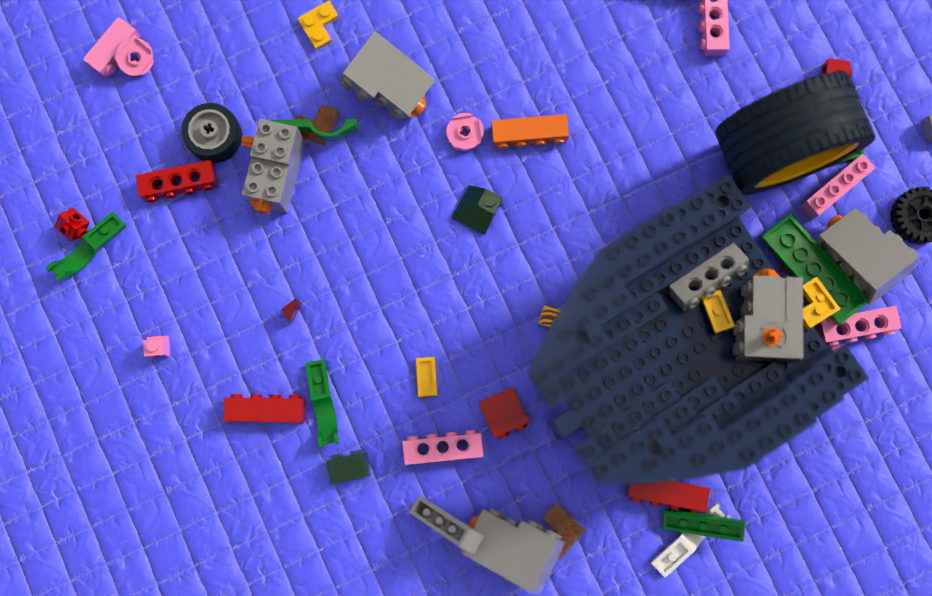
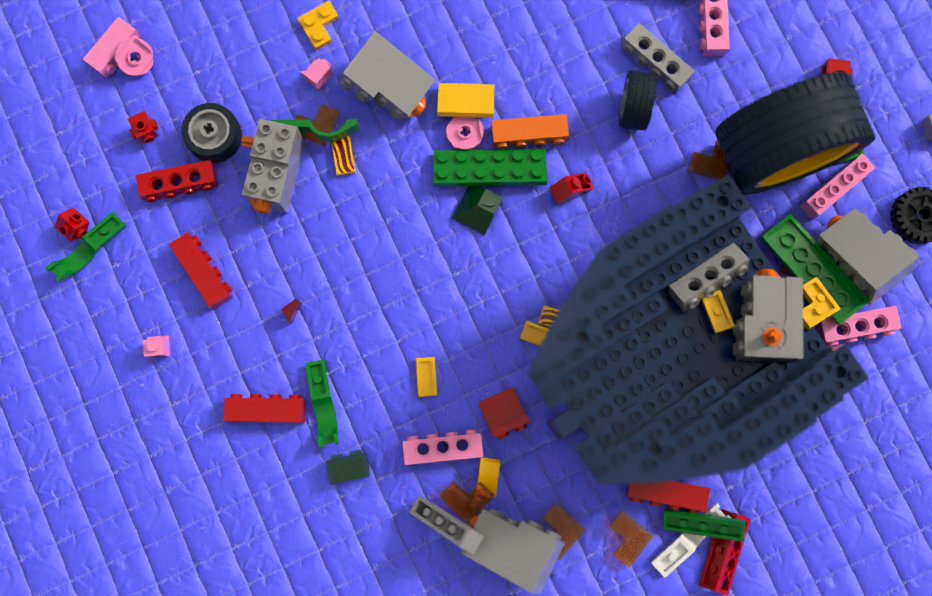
(143, 127): none -> red brick
(201, 271): none -> red brick
(318, 73): none -> bright pink window
(343, 157): none -> tile
(466, 100): none -> yellow tile
(466, 504): none -> clear orange plate
(489, 167): none -> green plate
(489, 473): none -> yellow tile
(533, 333): none -> yellow tile
(571, 187): none -> red slope
(635, 538): none -> clear orange plate
(637, 100): none -> black wheel
(655, 48): none -> light grey brick
(710, 166): none -> clear orange plate
(719, 555): none -> red fence

